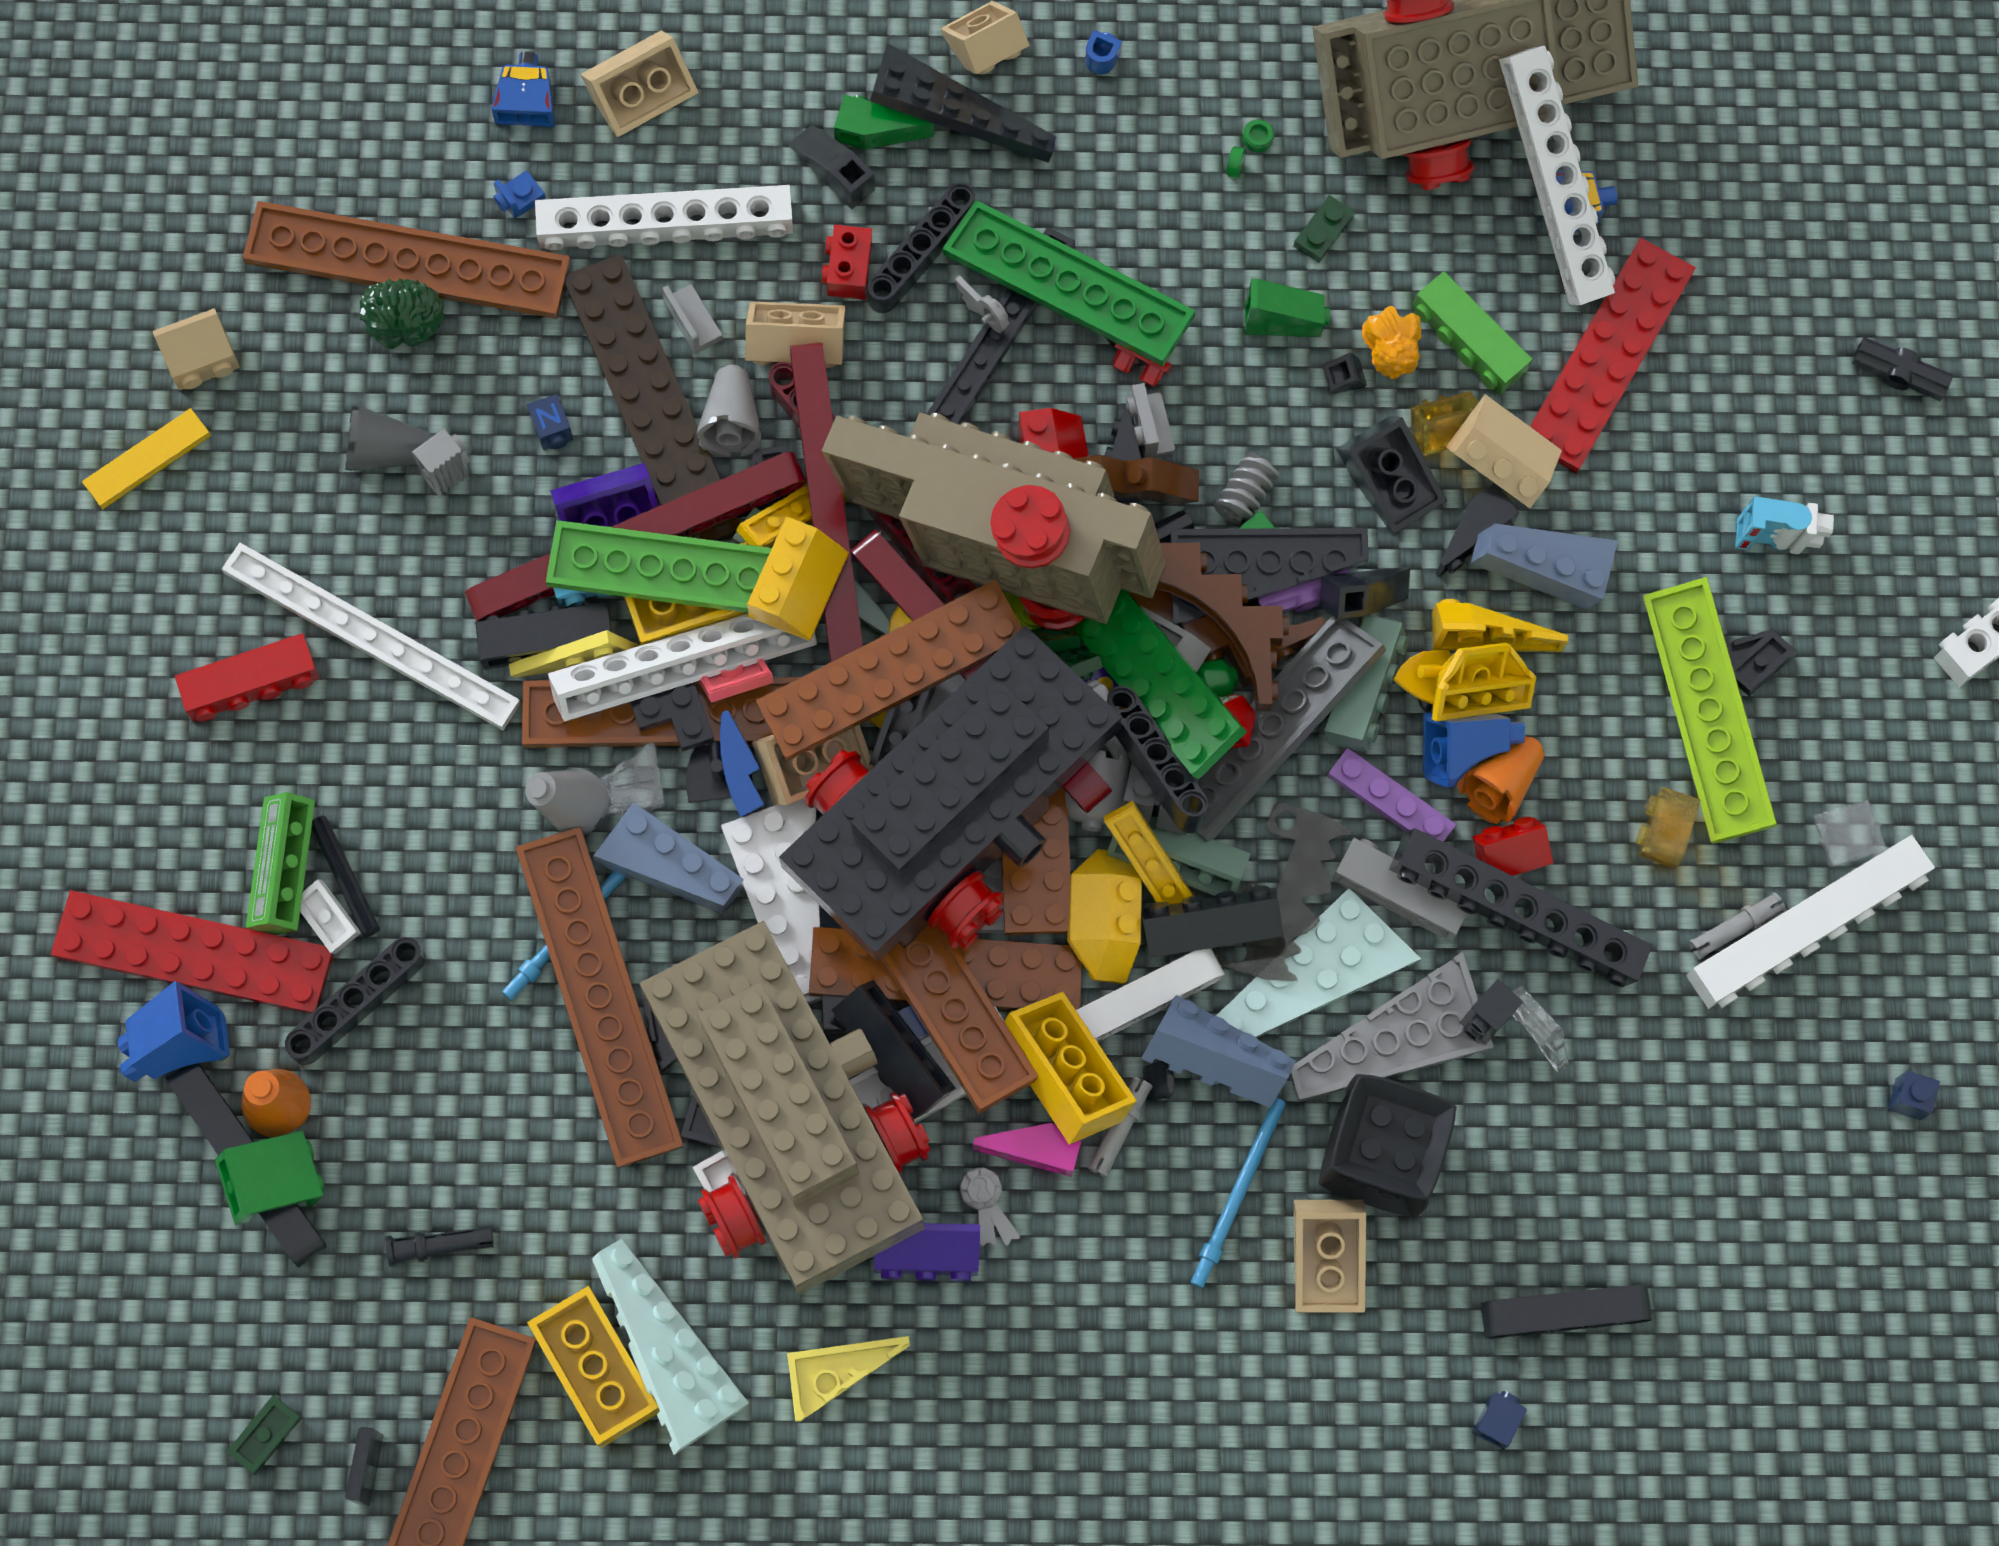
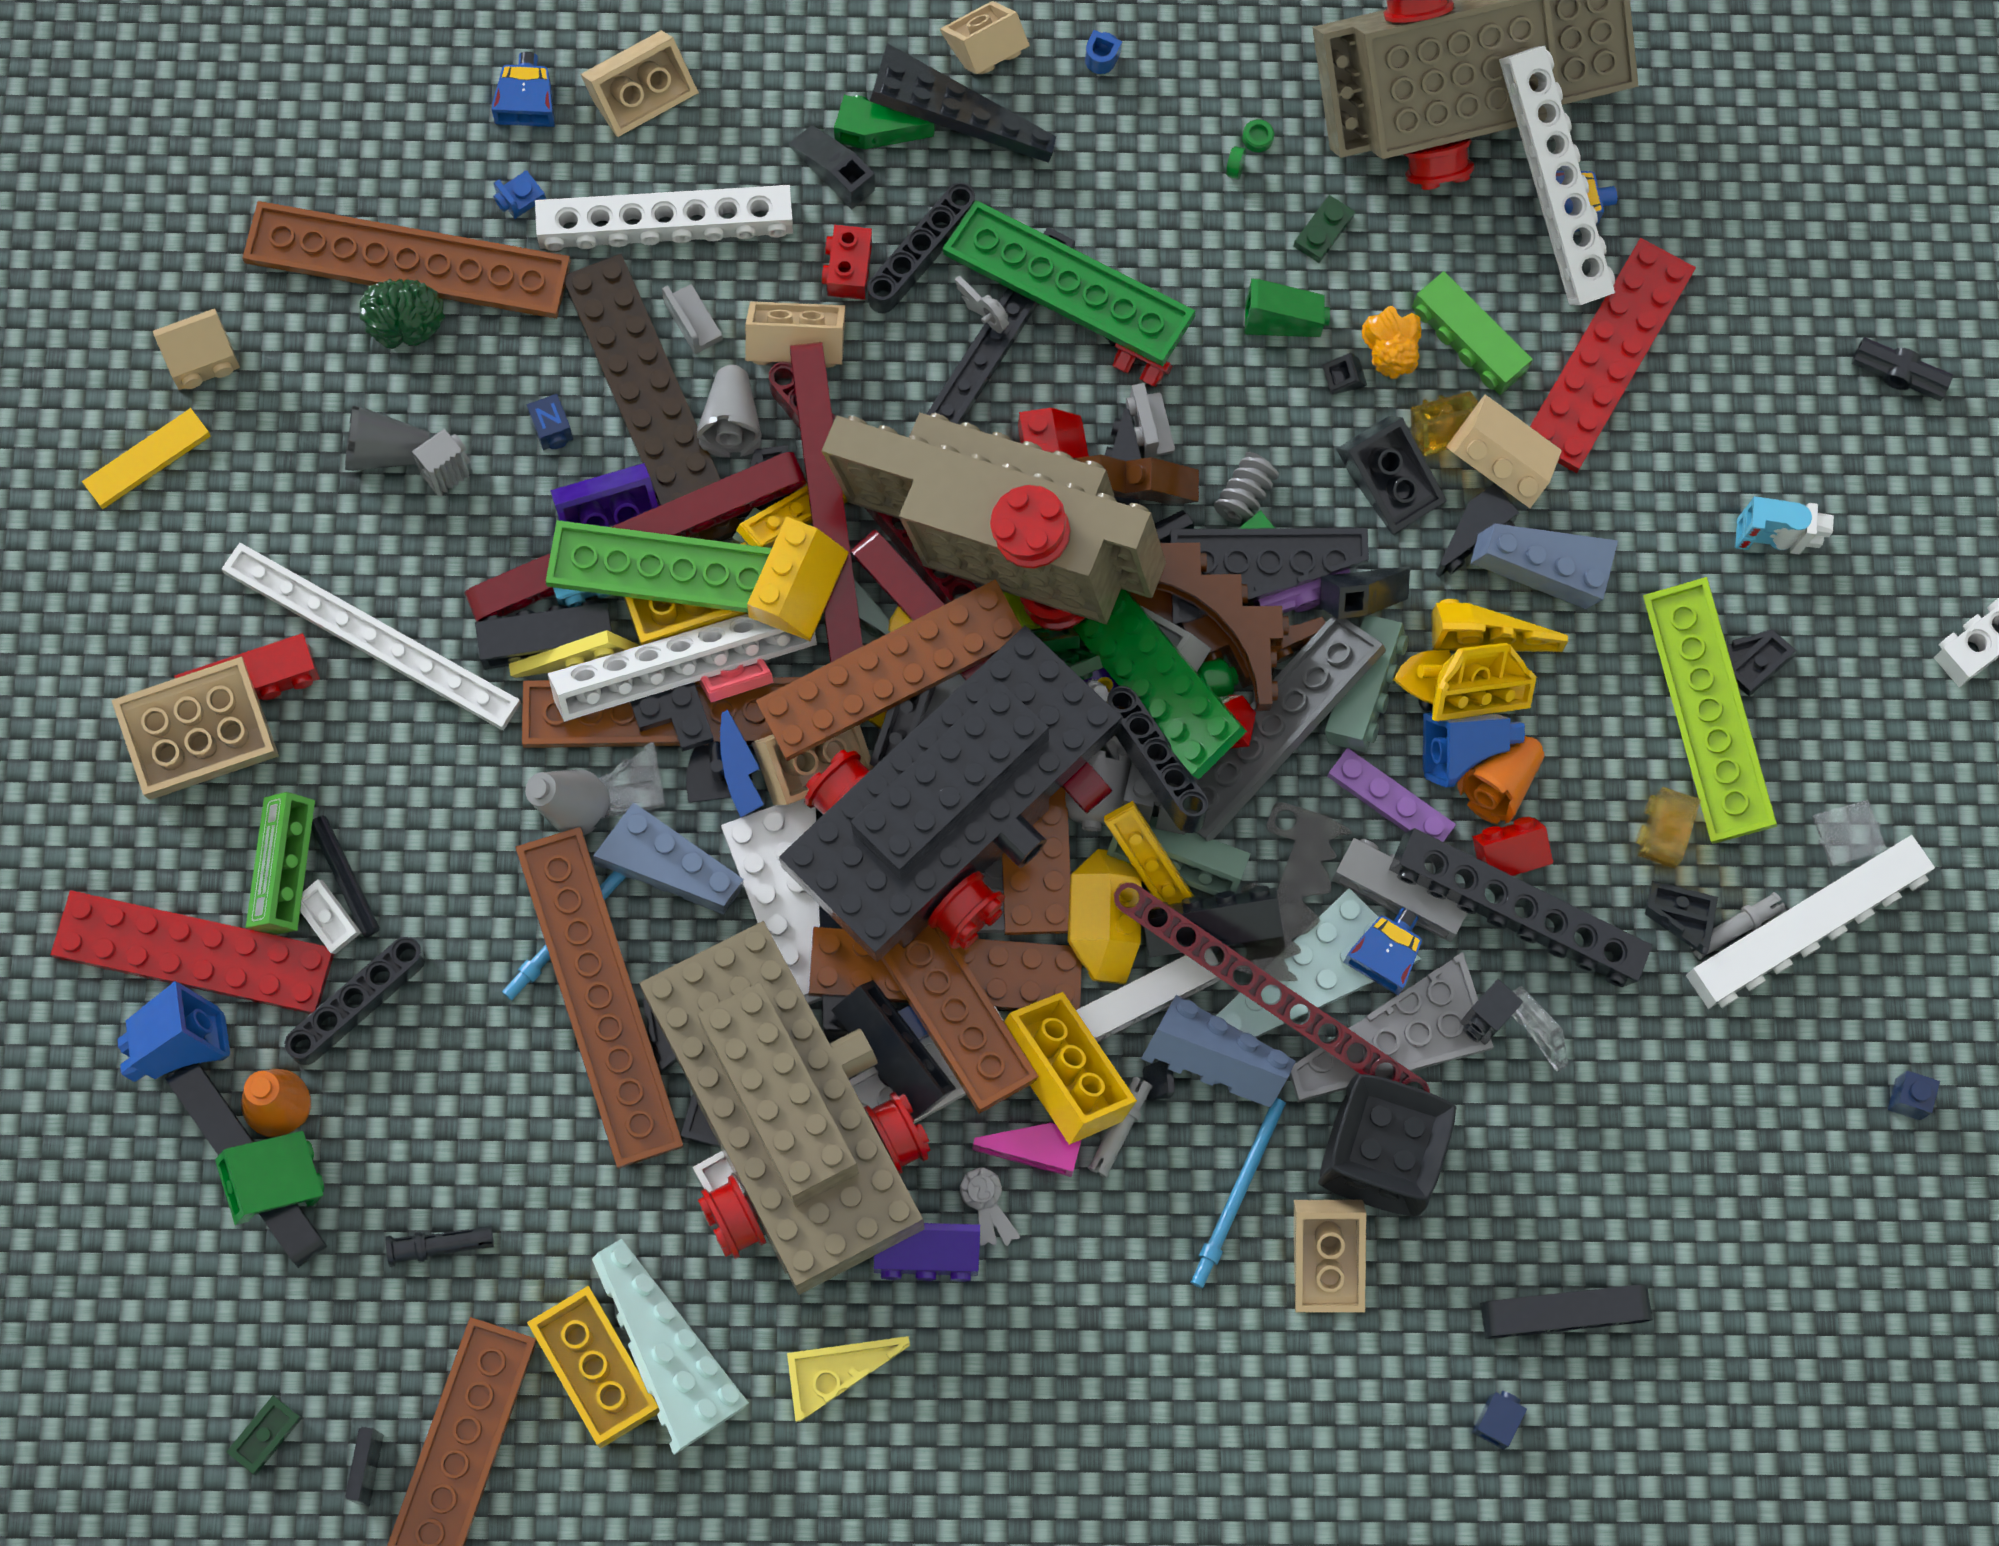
(194, 728): none -> tan slope
(1259, 980): none -> dark red beam
(1387, 951): none -> blue torso
(1683, 913): none -> black wing

